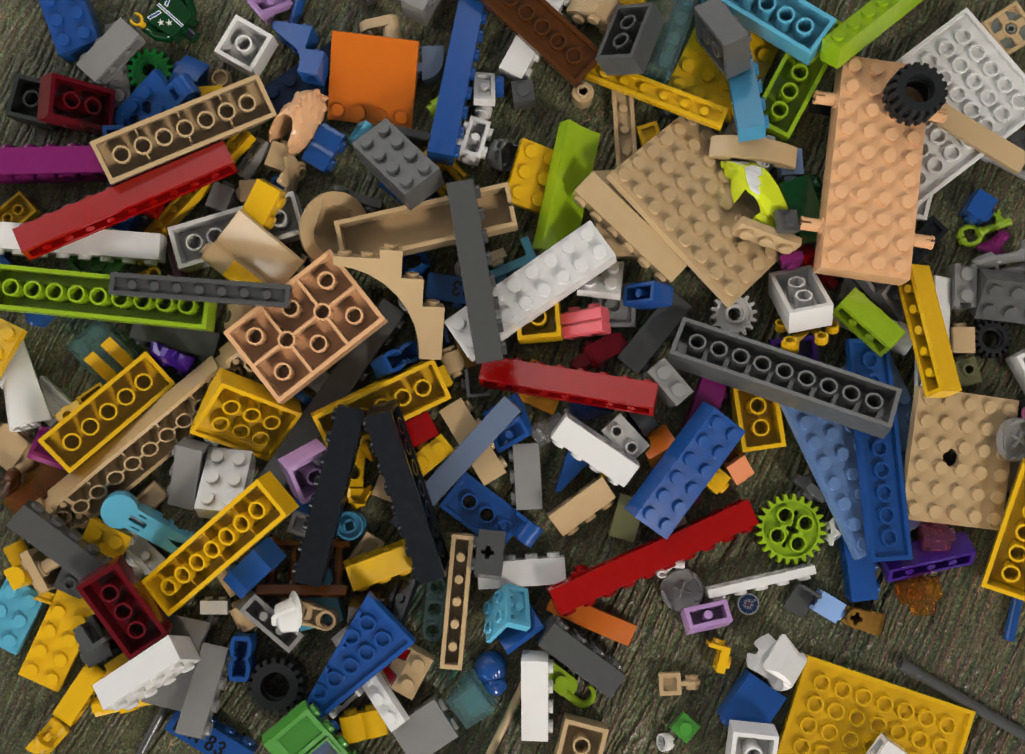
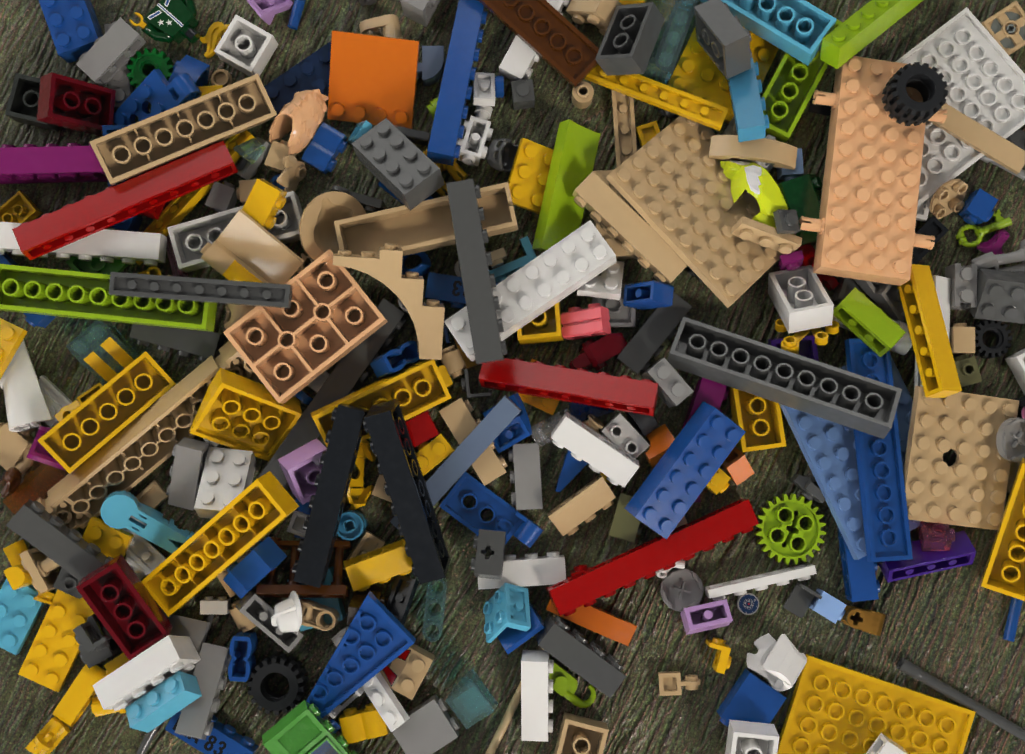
(163, 701): none -> medium azure brick
(167, 356): dark purple plate -> none
(213, 37): none -> yellow piece
(250, 150): none -> clear light blue slope
(303, 41): blue arch -> none
(457, 601): tan brick -> none
(492, 670): blue hair -> none
(594, 423): none -> tan bush
(665, 742): white hinge -> none
(684, 727): bright green plate -> none
(743, 320): white gear -> none
(833, 535): white plate -> none
(920, 594): clear orange brick -> none
(948, 198): none -> tan dish

